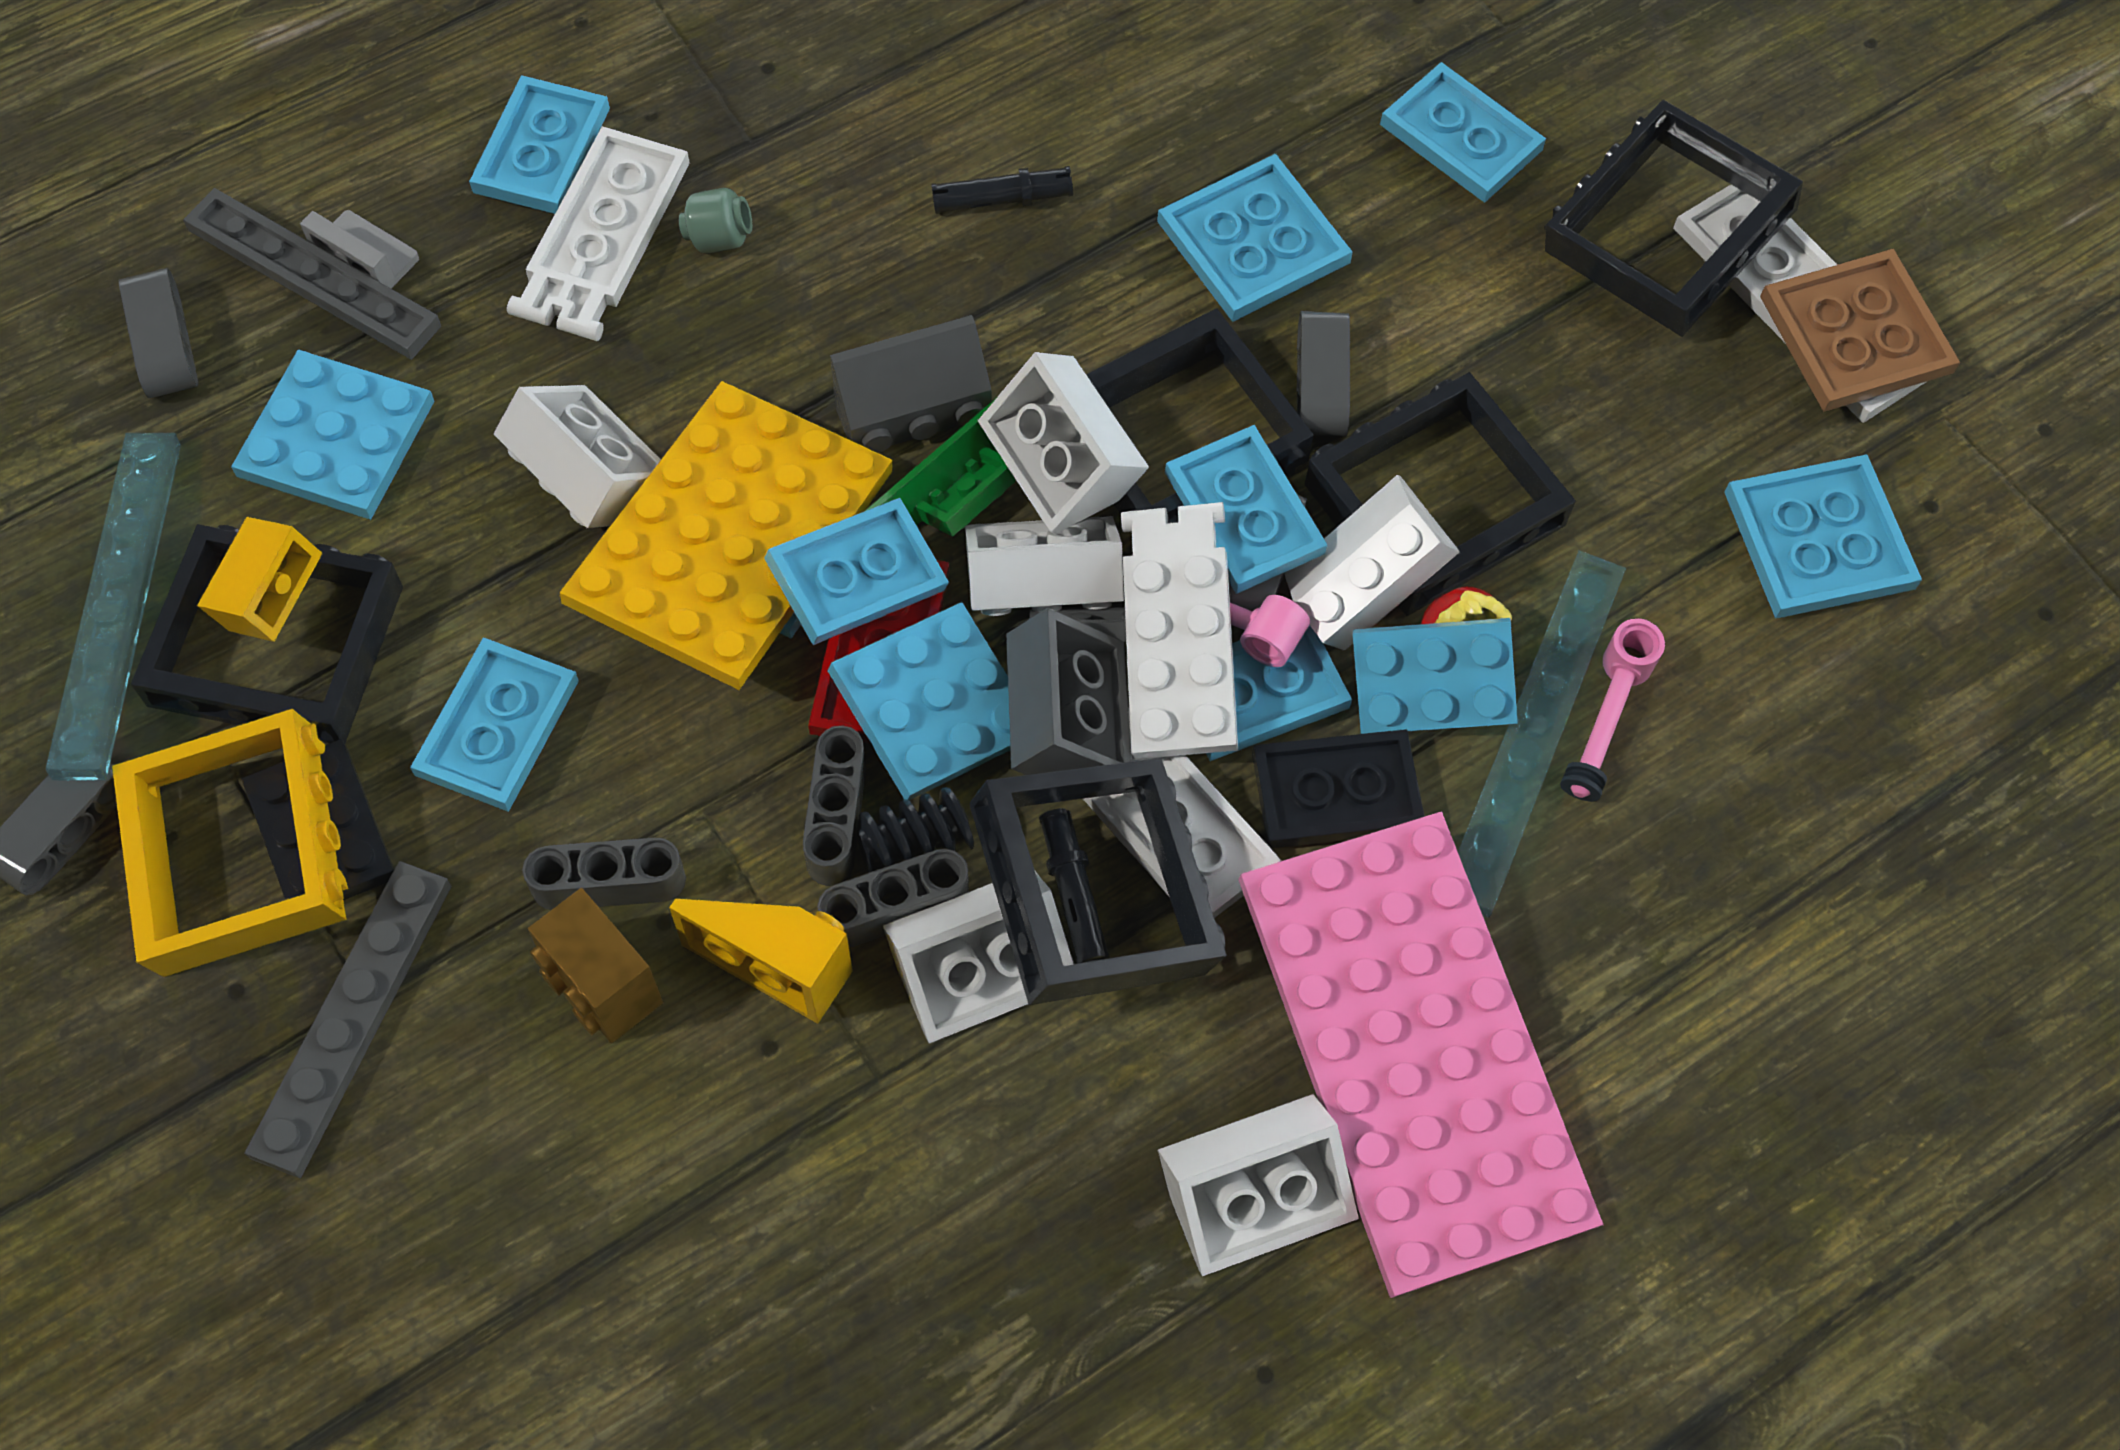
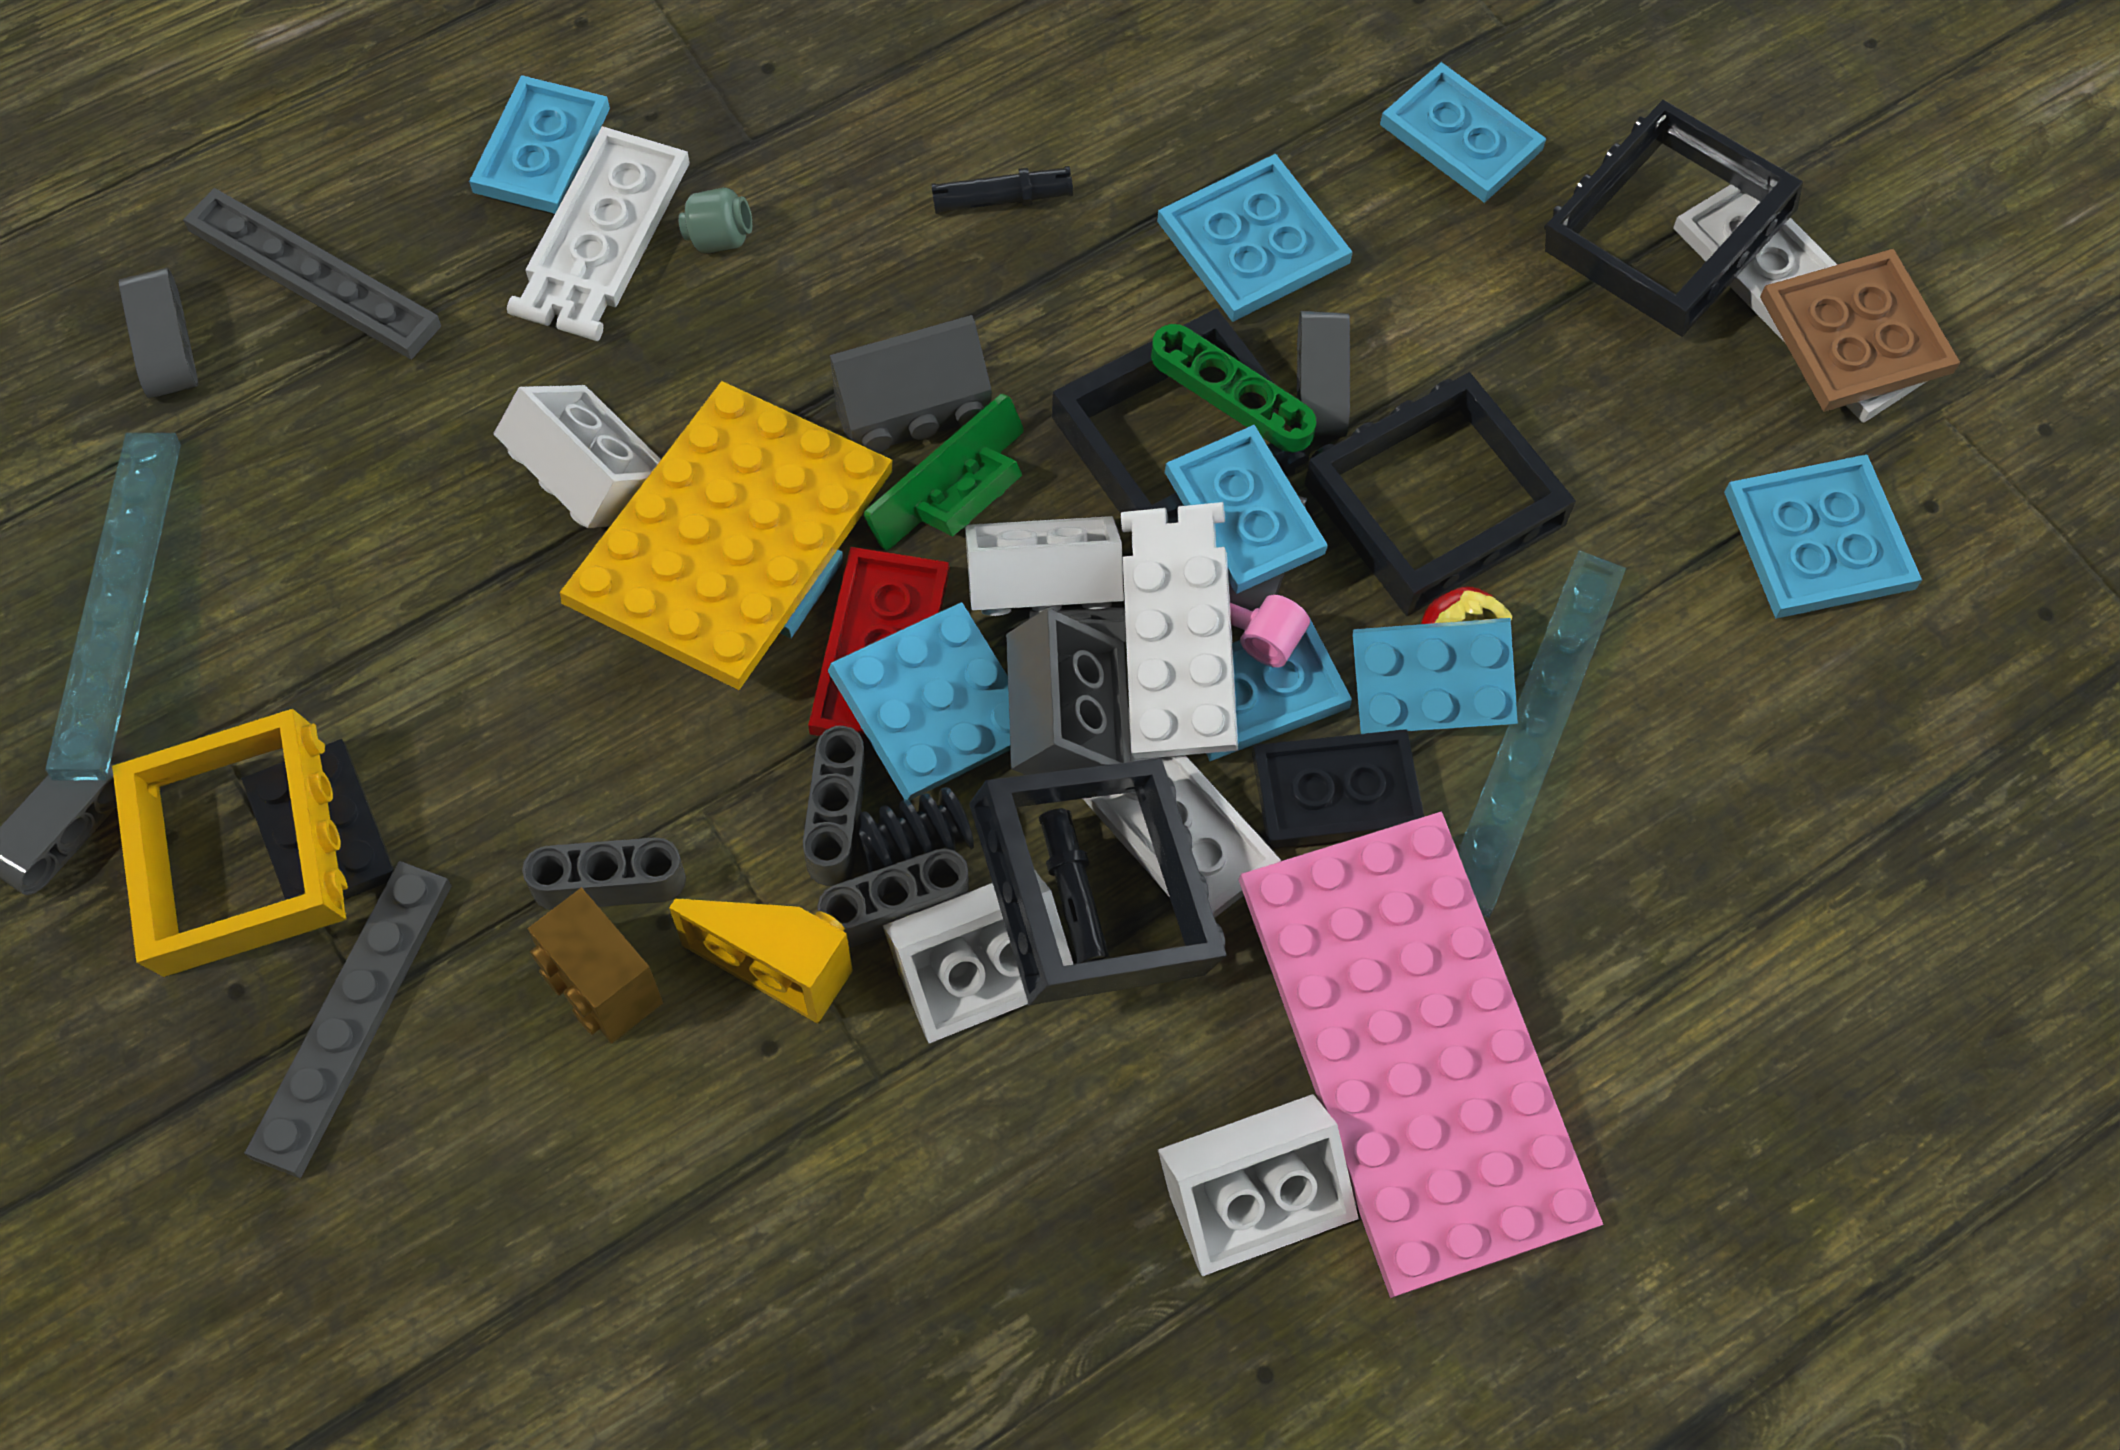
(241, 705): black window -> none
(260, 579): yellow brick -> none
(333, 434): medium azure plate -> none
(361, 246): light grey panel -> none
(495, 724): medium azure plate -> none
(856, 570): medium azure plate -> none
(1061, 441): white slope -> none
(1238, 381): none -> green beam
(1370, 564): white slope -> none
(1584, 778): bright pink piece -> none

